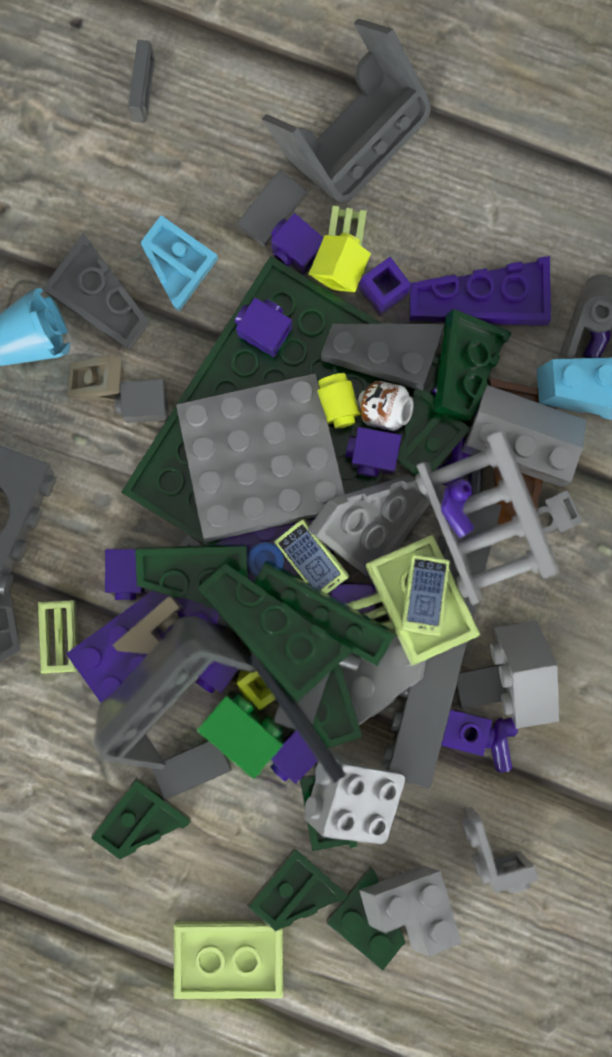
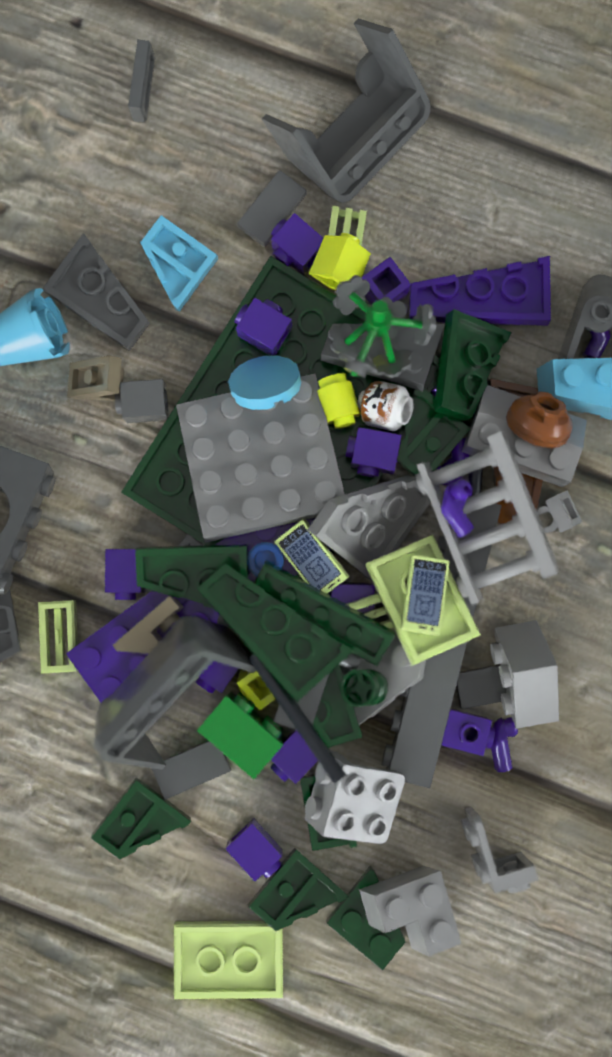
(255, 850): none -> dark purple brick
(264, 381): none -> medium azure tile
(356, 688): none -> dark green wheel
(383, 321): none -> dark grey plant
(540, 420): none -> dark orange piece

